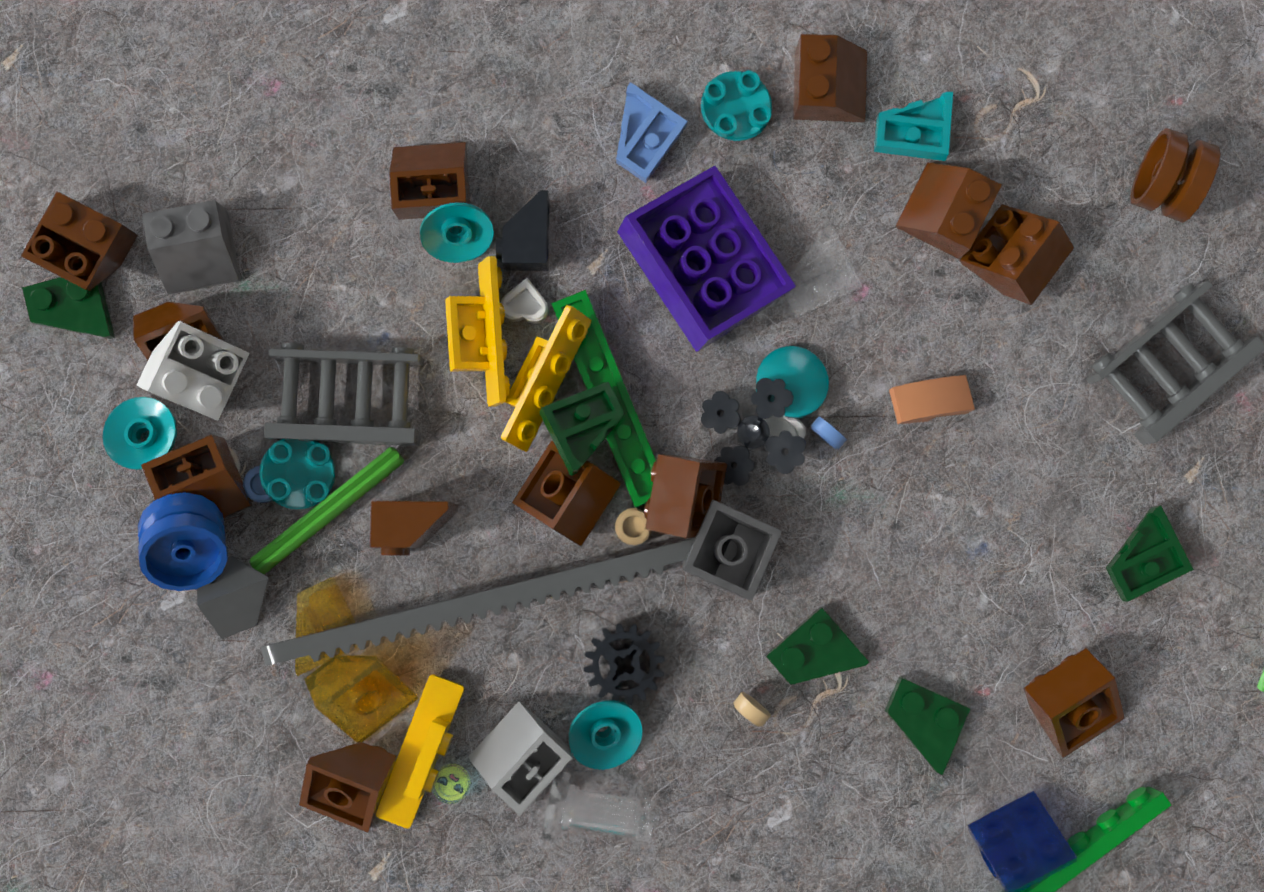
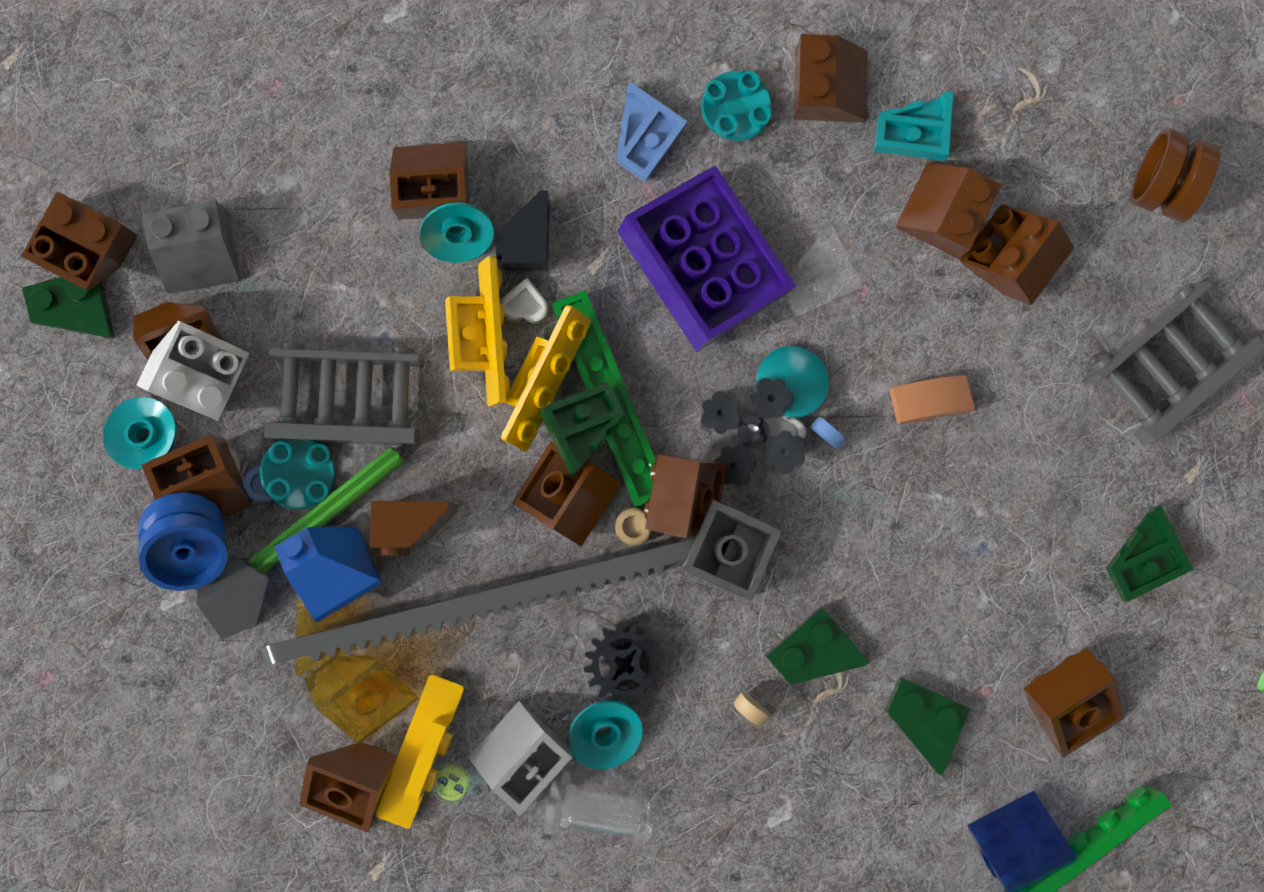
(328, 568): none -> blue slope

